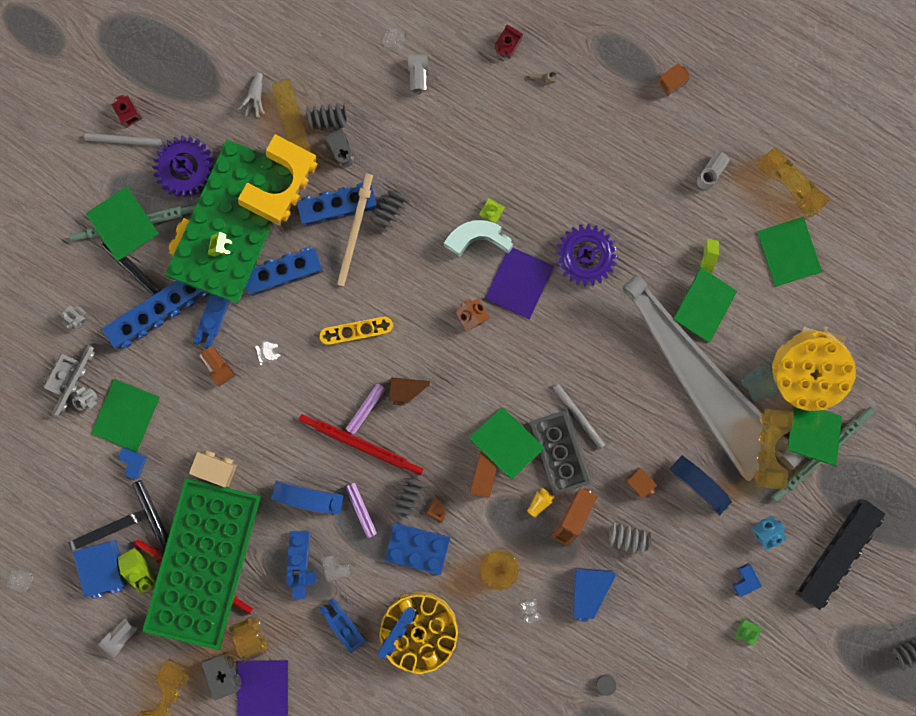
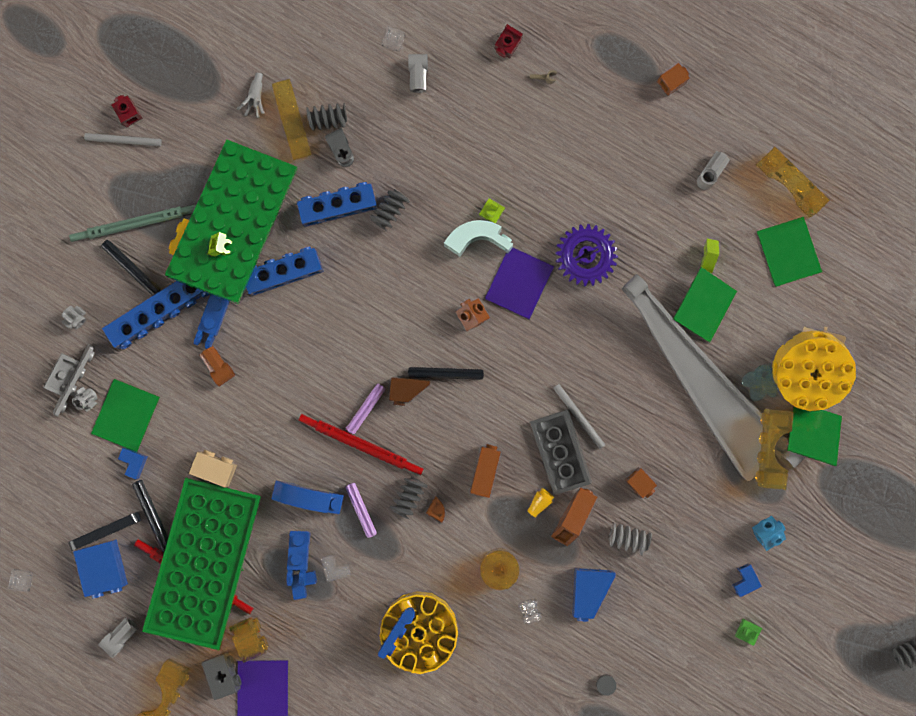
(122, 223): green piece -> none
(136, 571): lime slope -> none
(170, 155): dark purple gear -> none
(265, 352): clear tile -> none
(277, 206): yellow arch -> none
(343, 627): blue hinge -> none
(356, 328): yellow beam -> none
(364, 193): tan bar -> none
(417, 548): blue plate -> none
(445, 373): none -> black axle
(506, 443): green piece -> none
(701, 484): dark blue arch -> none
(800, 475): sand green axle -> none
(840, 554): black brick -> none

